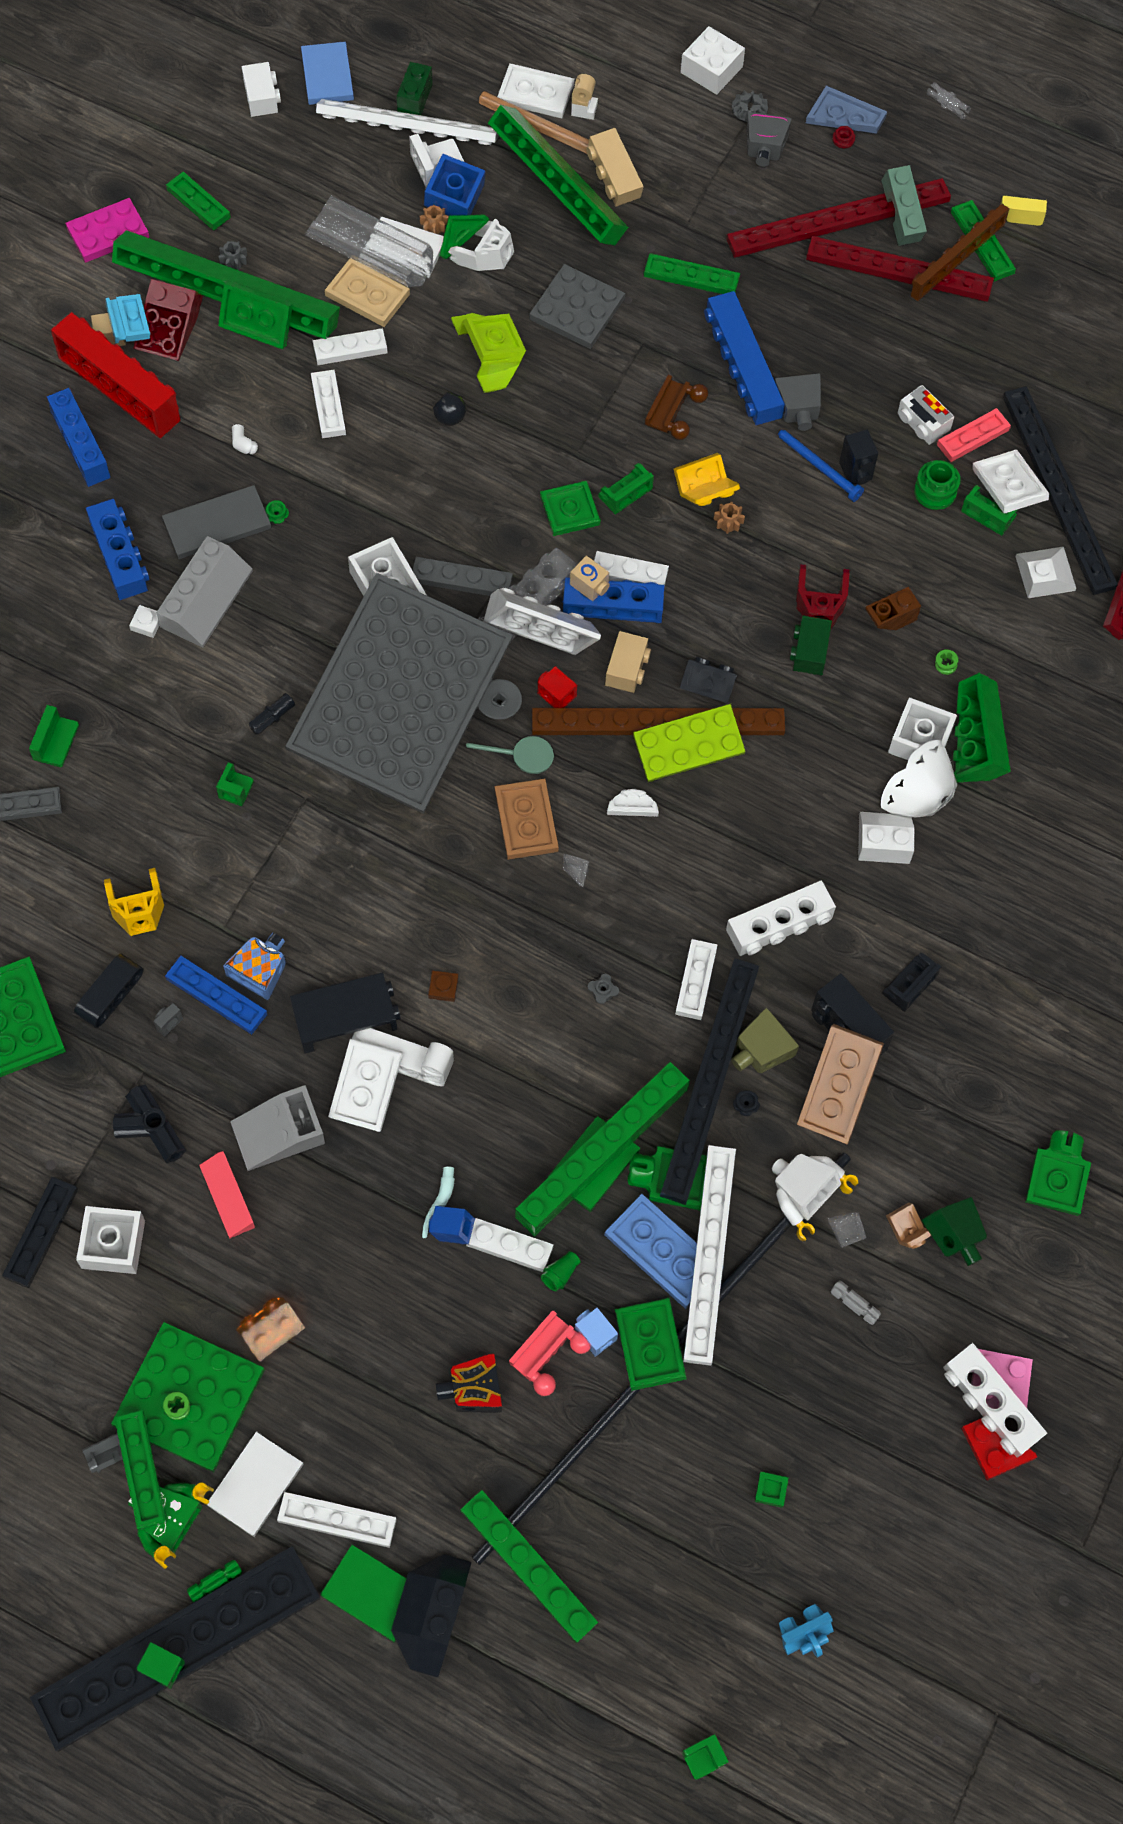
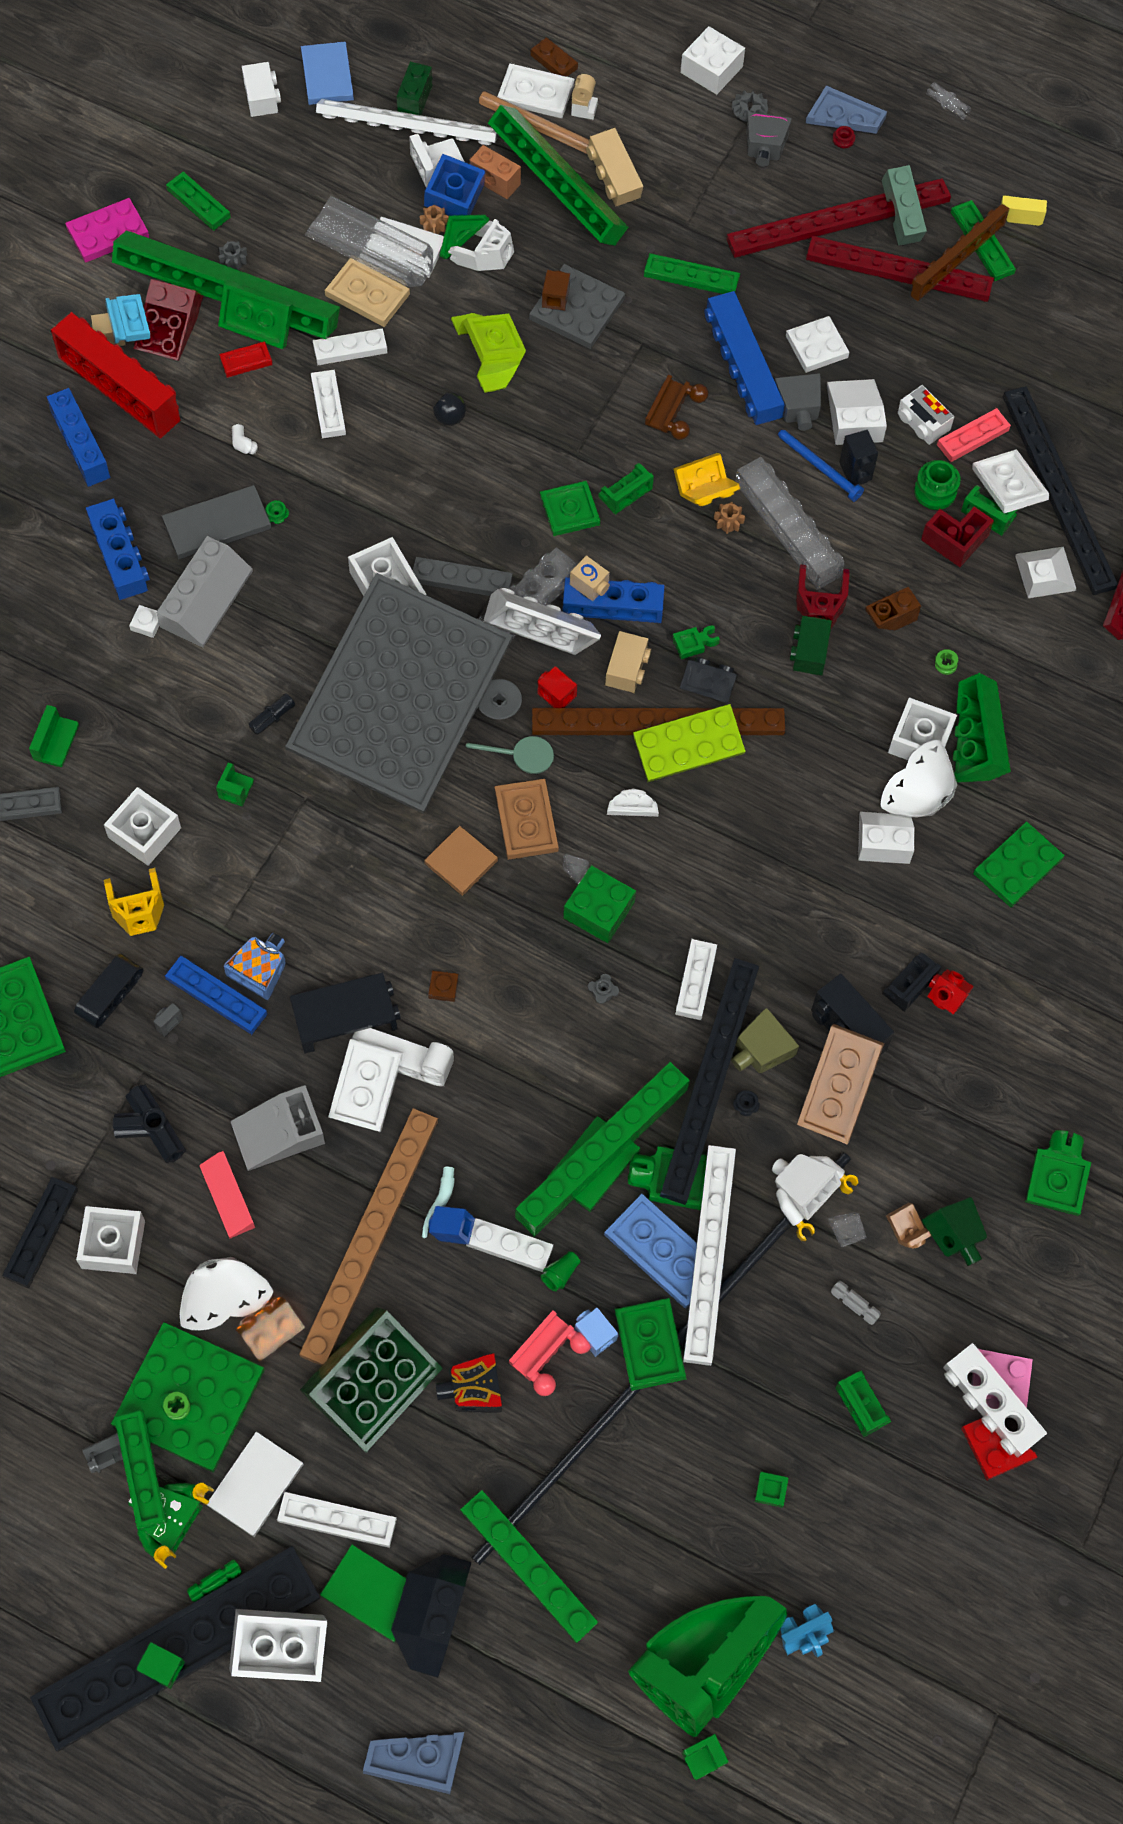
(142, 826): none -> white brick
(221, 1292): none -> white piece
(245, 359): none -> red tile
(278, 1645): none -> white brick
(368, 1238): none -> medium nougat plate
(371, 1378): none -> dark green slope
(419, 1762): none -> sand blue wing
(461, 860): none -> medium nougat tile
(500, 173): none -> nougat brick
(553, 58): none -> reddish brown plate
(556, 290): none -> reddish brown brick
(599, 904): none -> green brick
(631, 569): white plate -> none
(692, 642): none -> green plate
(706, 1658): none -> green panel
(789, 522): none -> clear brick
(813, 897): white brick -> none
(817, 344): none -> white plate
(856, 408): none -> white slope
(862, 1403): none -> green hinge
(949, 990): none -> red brick
(954, 538): none -> dark red brick
(1018, 864): none -> green plate

